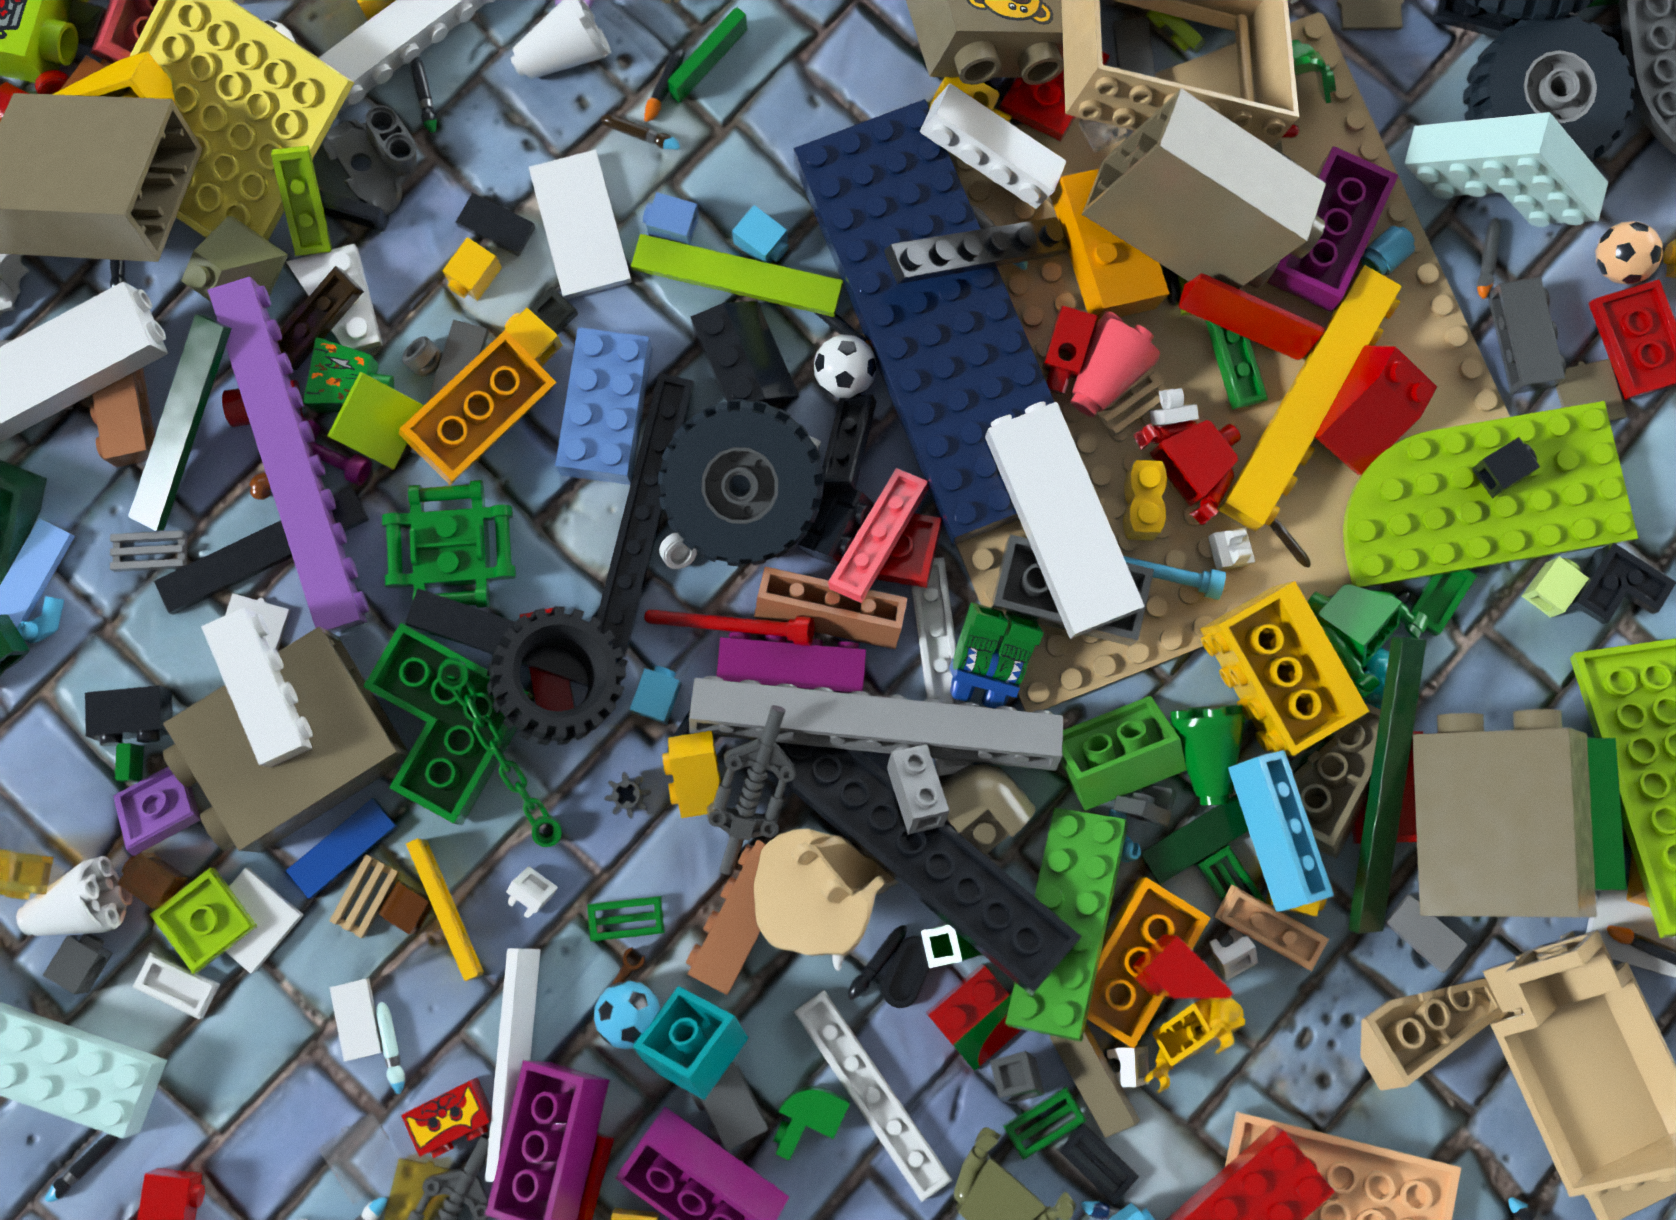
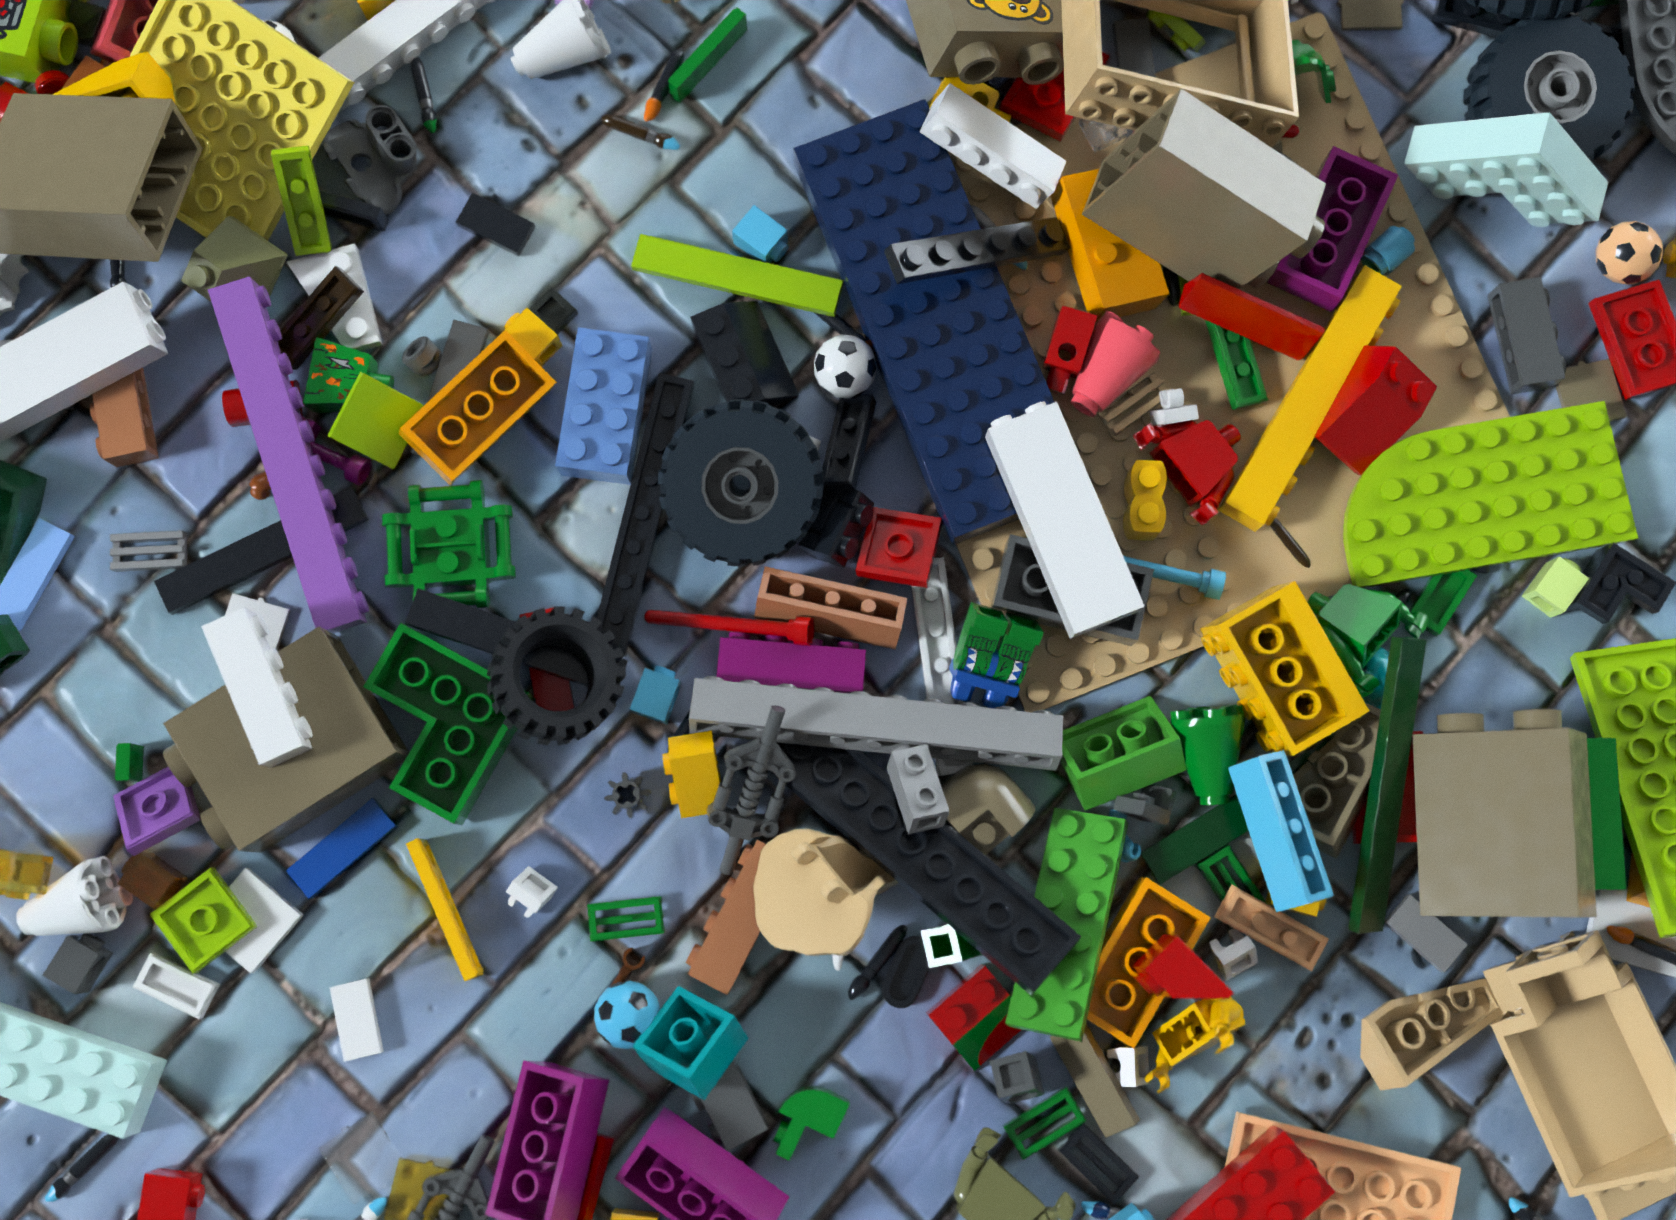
(44, 625): medium azure arm -> none
(127, 714): black brick -> none
(179, 422): tile -> none
(380, 867): tan tile -> none
(395, 1073): light aqua piece -> none
(406, 908): reddish brown brick -> none
(447, 1118): brick -> none
(471, 270): yellow brick -> none
(513, 1042): white tile -> none
(539, 838): green piece -> none
(580, 224): white tile -> none
(671, 218): medium blue brick -> none
(675, 552): white tile -> none
(873, 1096): white tile -> none
(878, 535): coral plate -> none
(1231, 549): white tile -> none
(1489, 258): dark grey piece -> none
(1506, 467): black brick -> none

